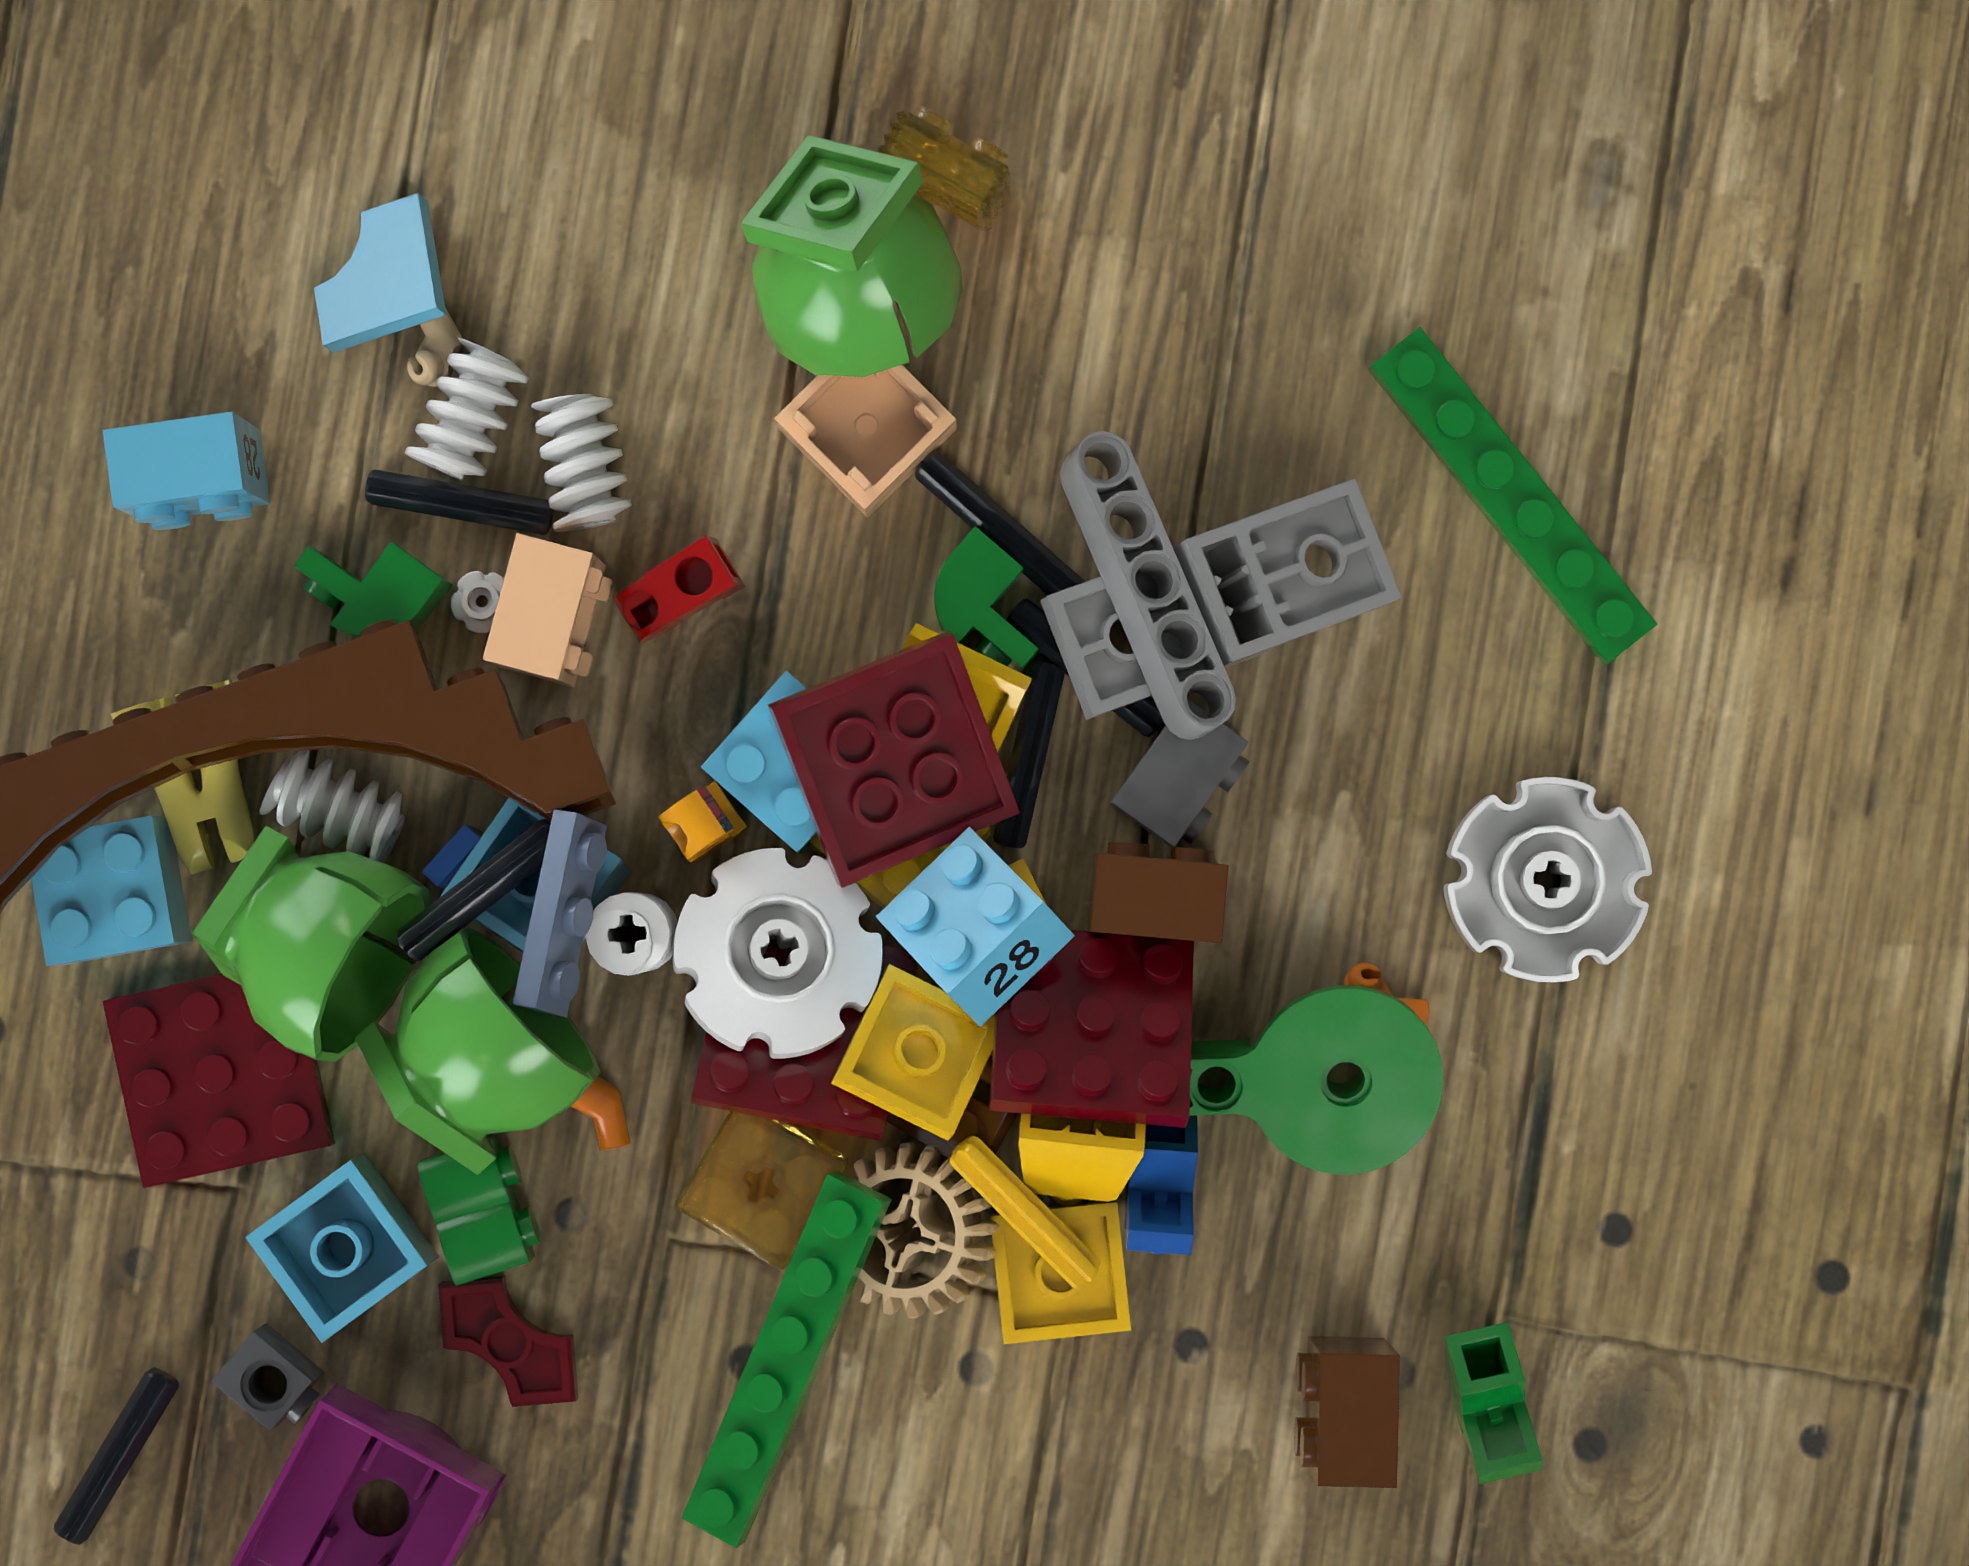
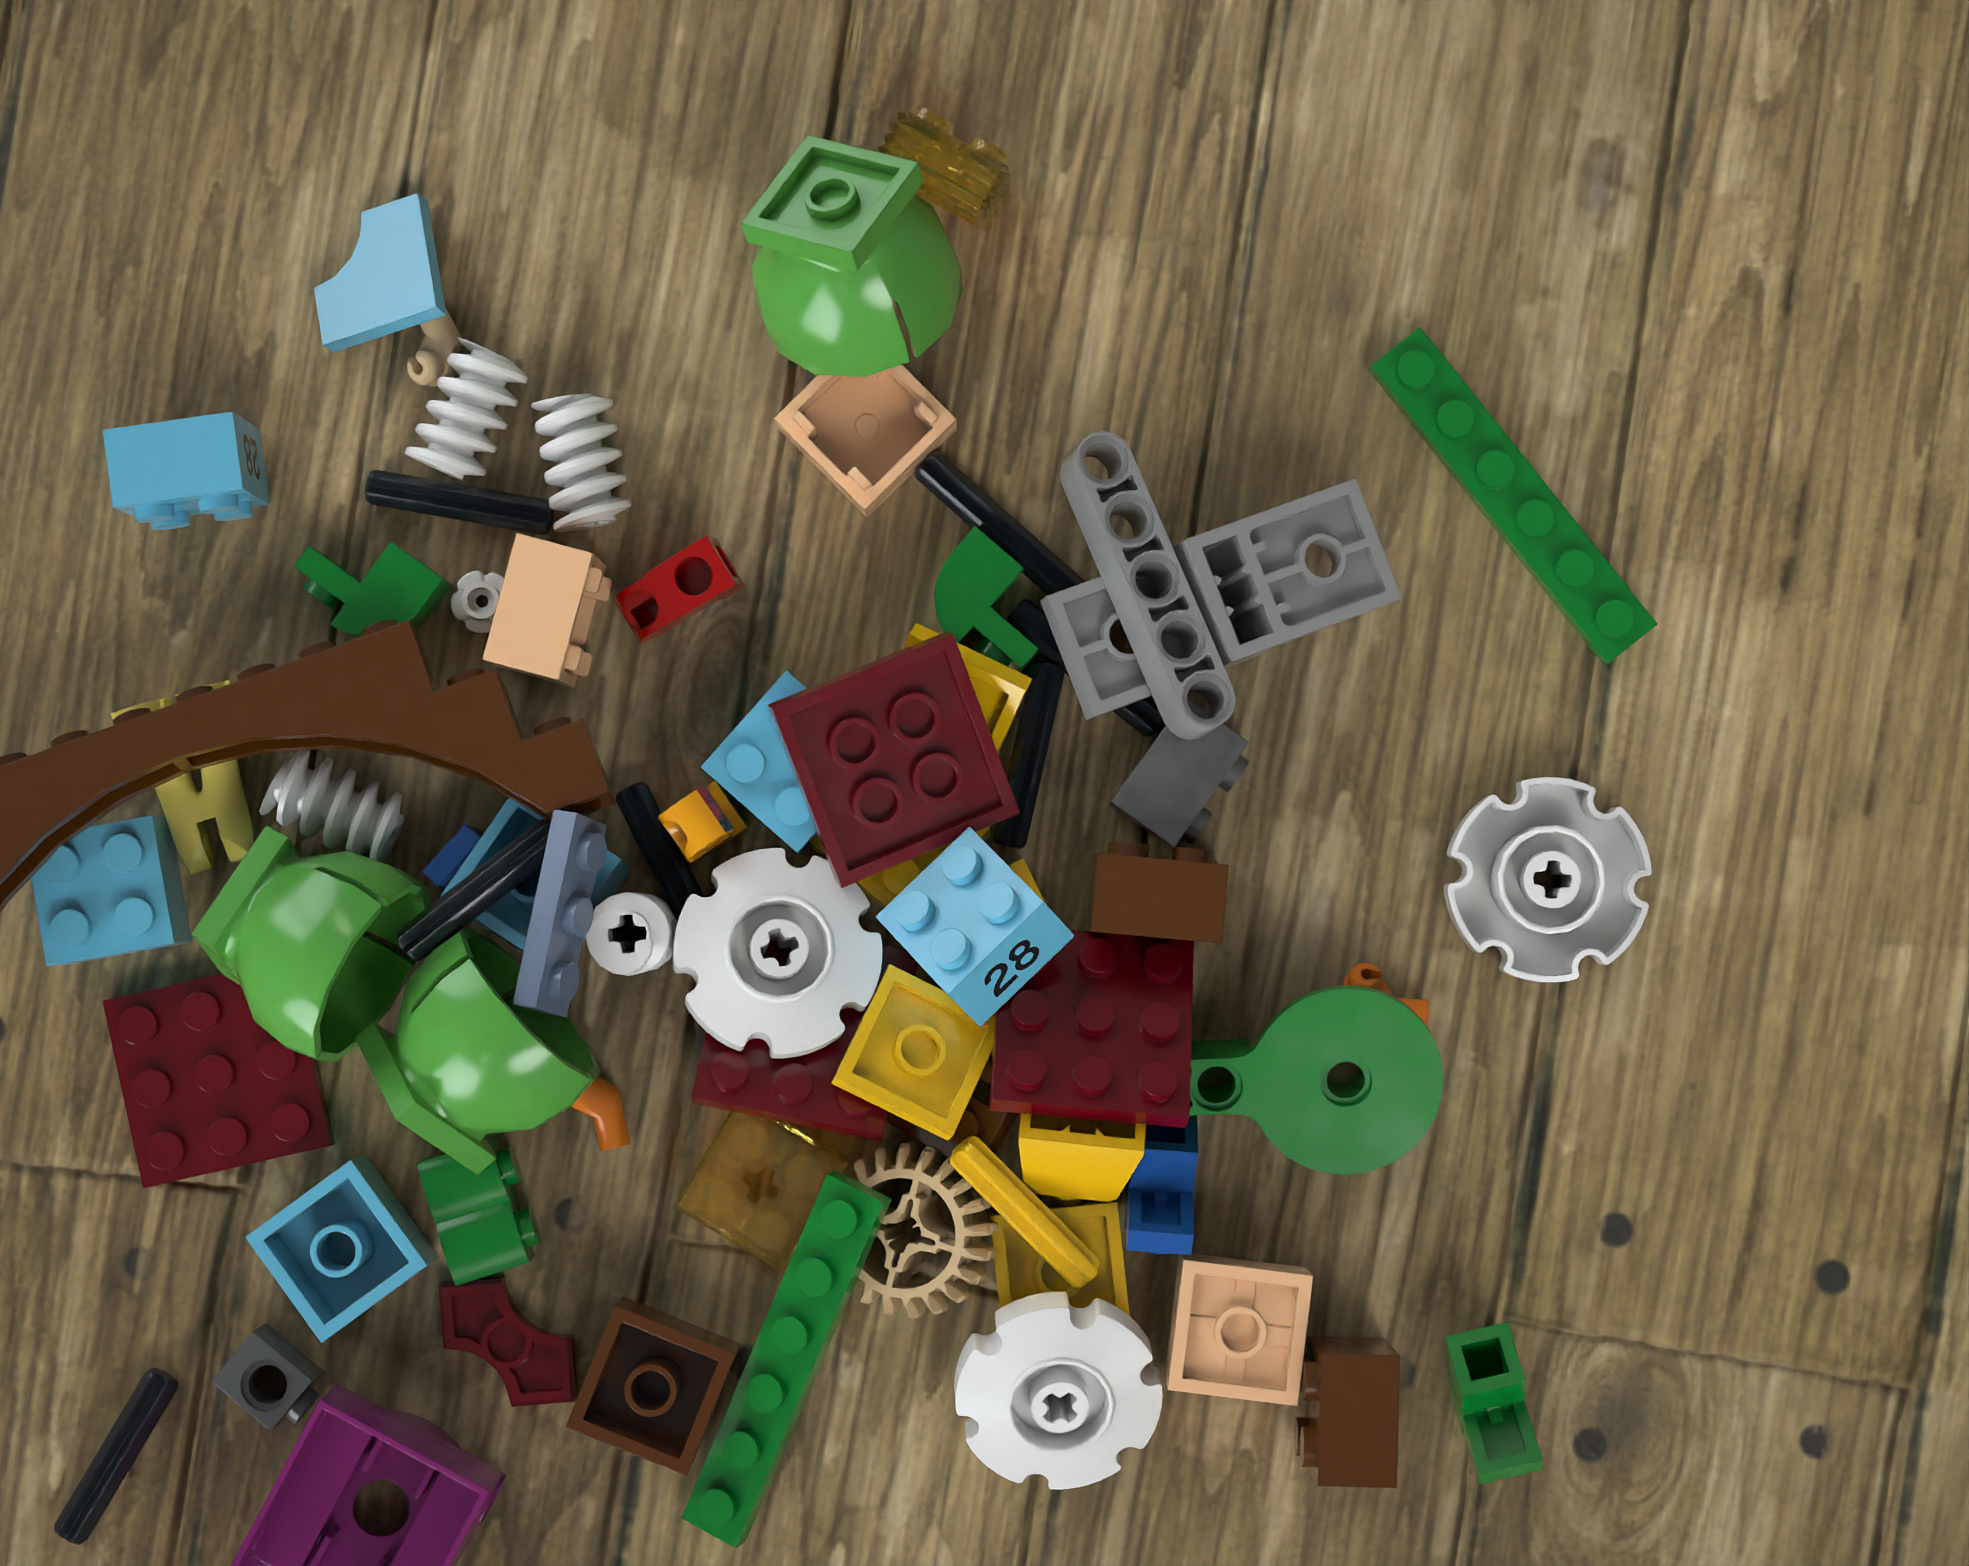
(653, 1385): none -> reddish brown brick
(658, 846): none -> black axle
(1058, 1390): none -> white piece
(1238, 1329): none -> light nougat container

